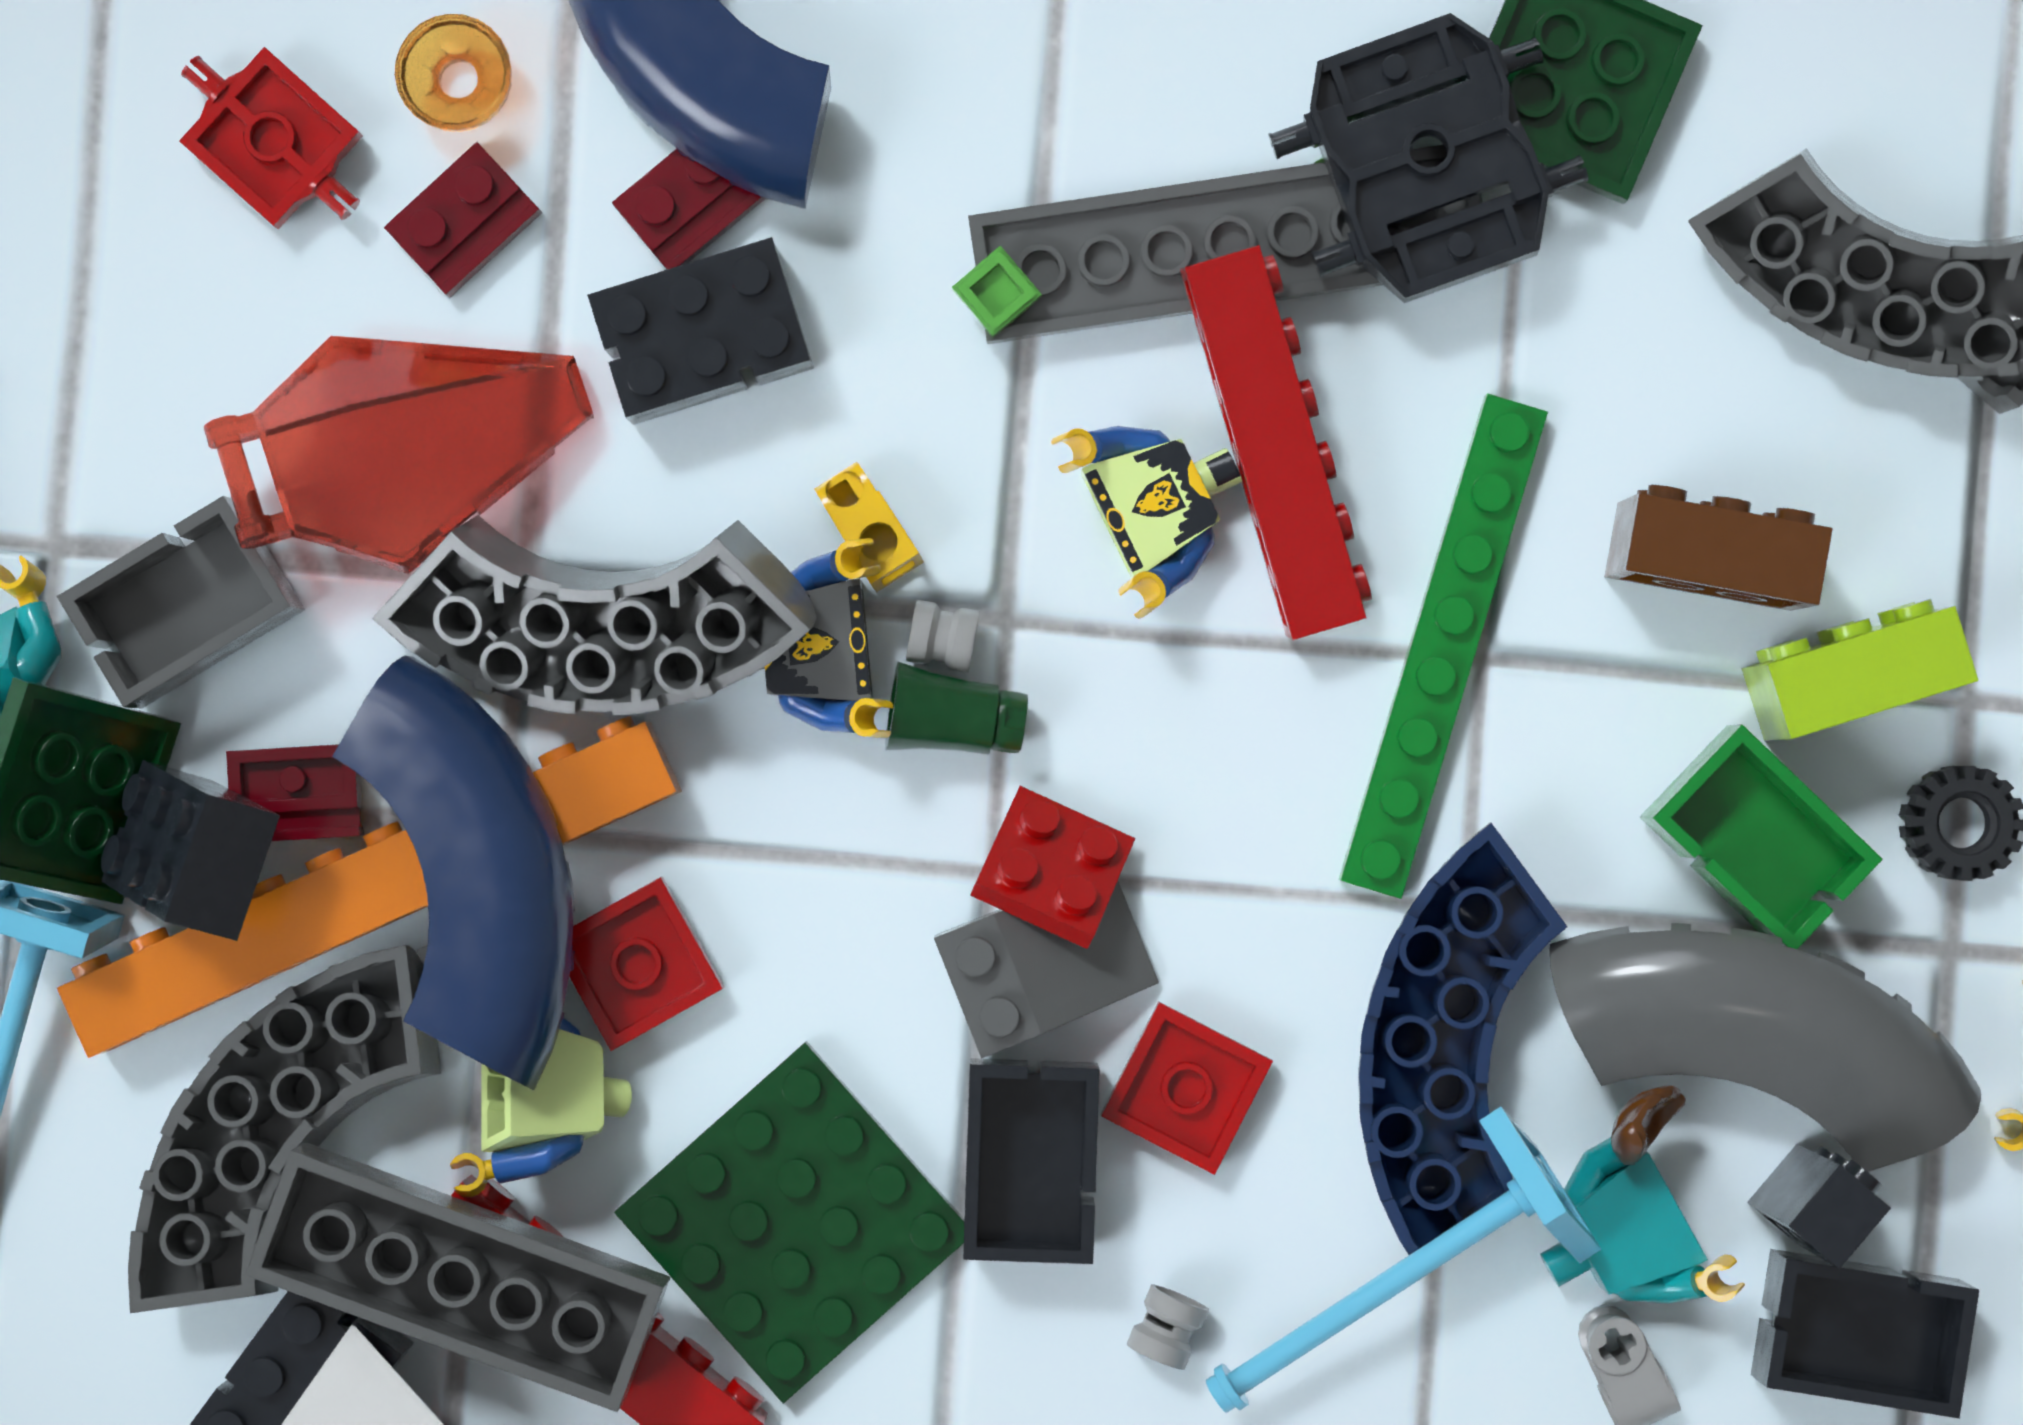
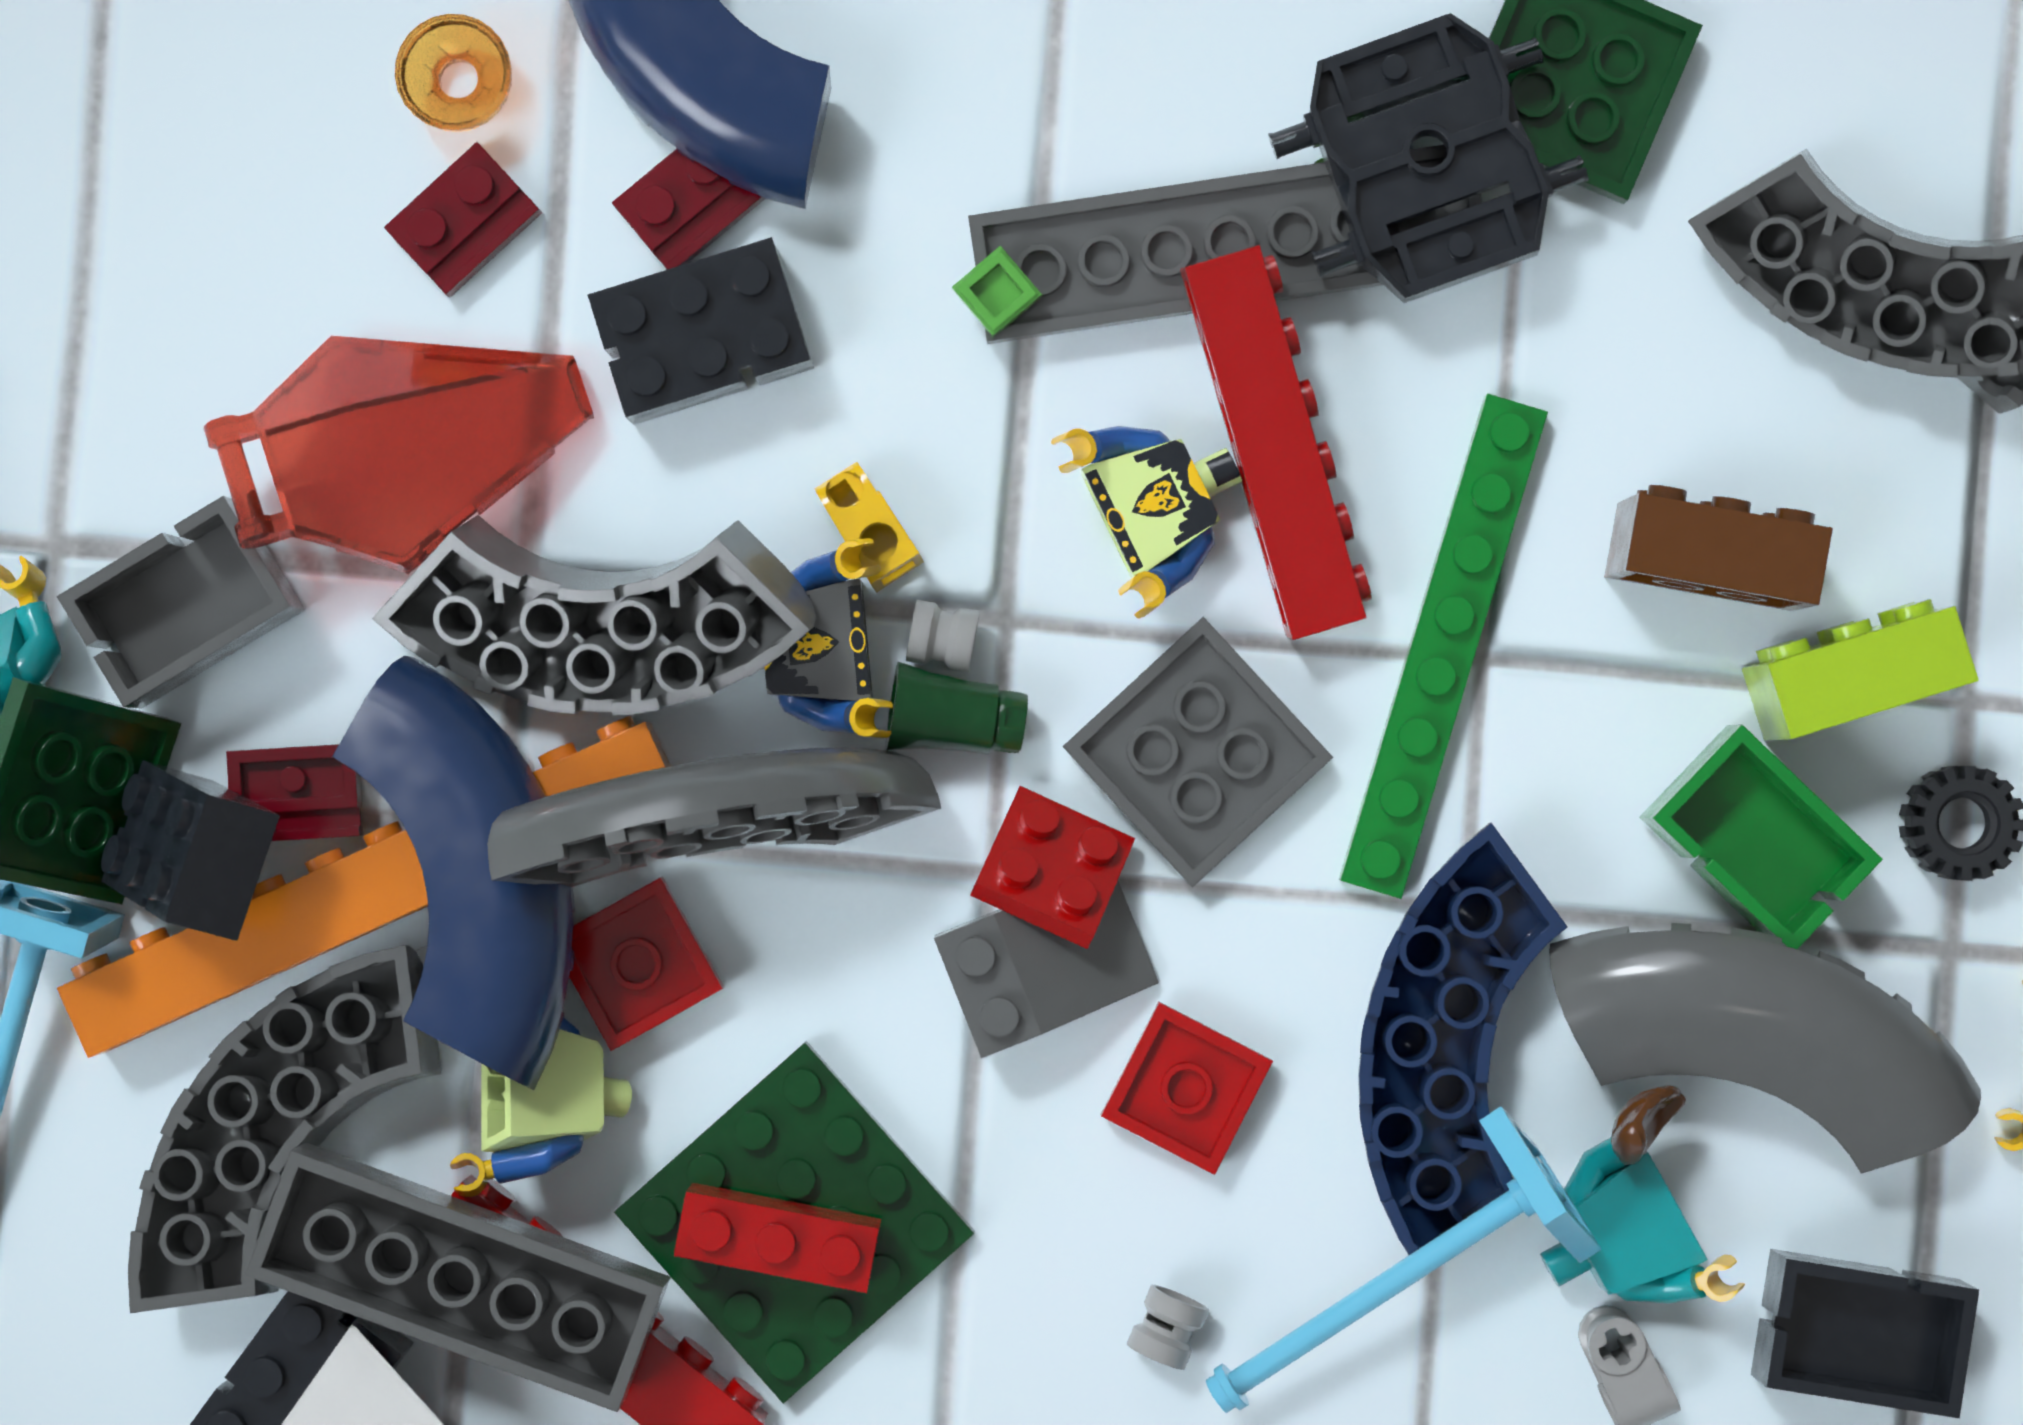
(270, 138): red plate -> none
(706, 810): none -> dark grey brick
(777, 1237): none -> red brick
(1028, 1159): black piece -> none
(1197, 752): none -> dark grey plate
(1821, 1202): black brick -> none

